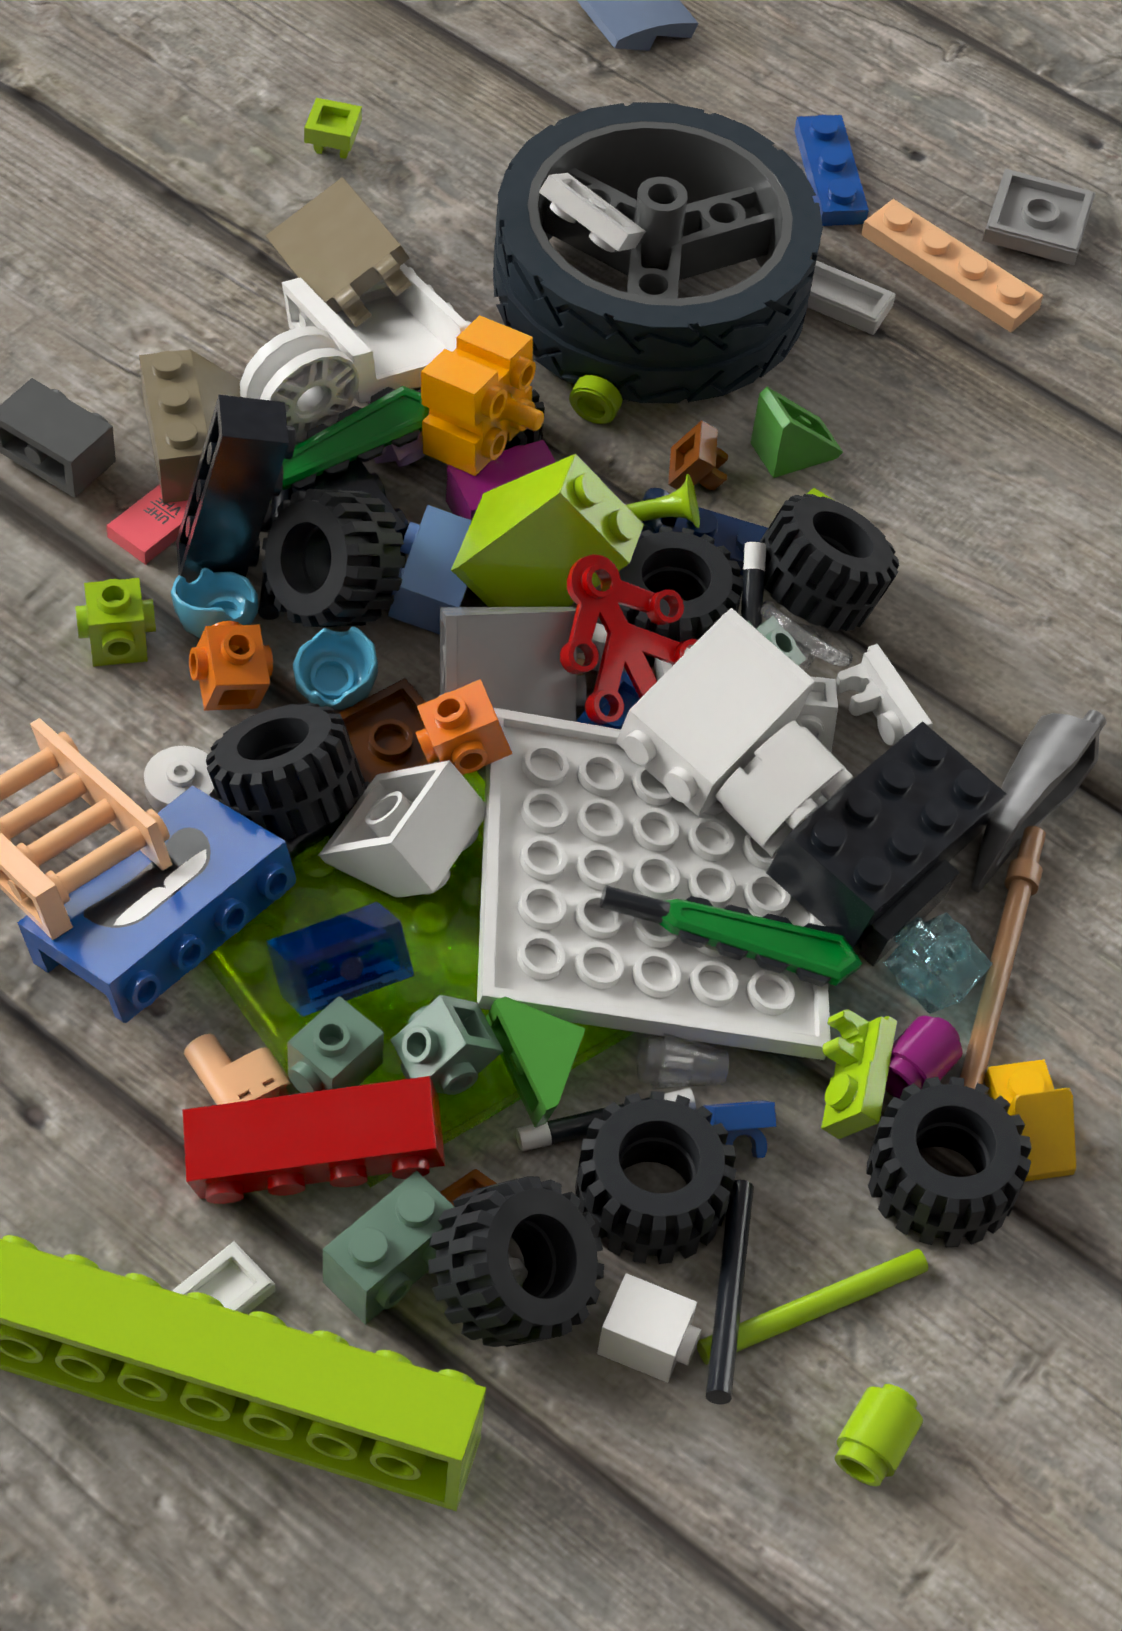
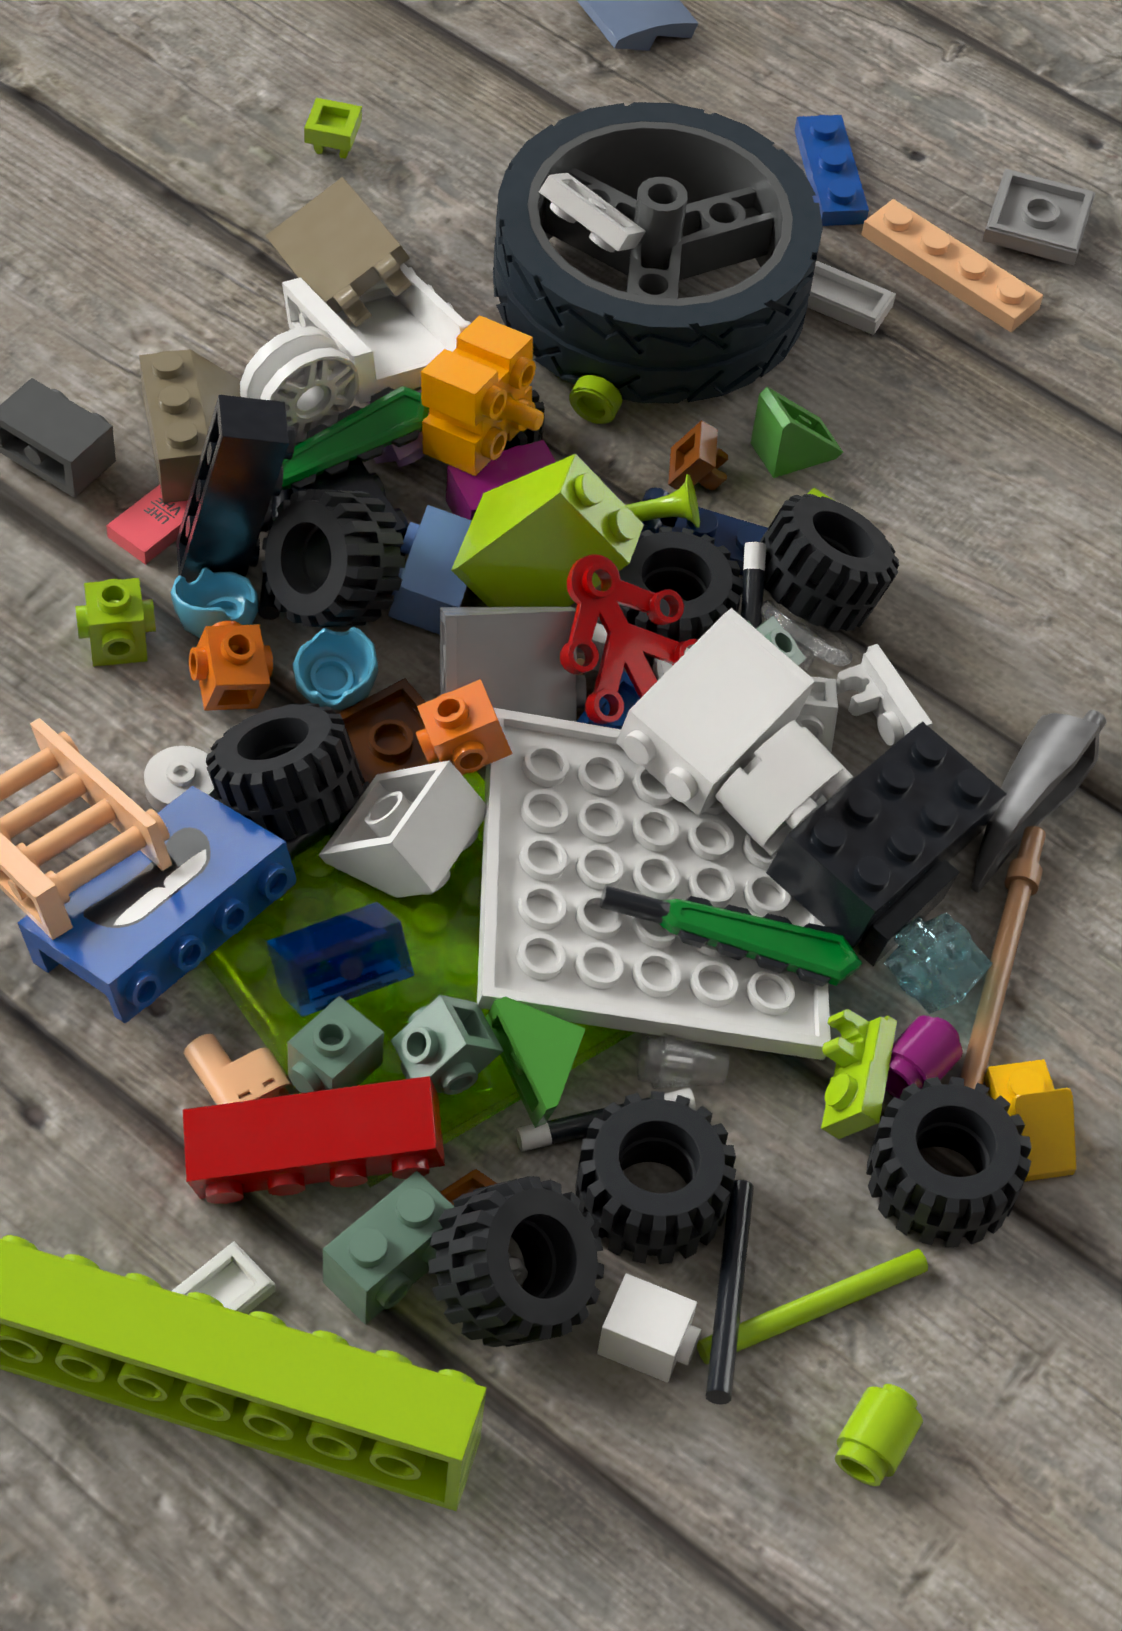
(745, 1119): blue tile -> none

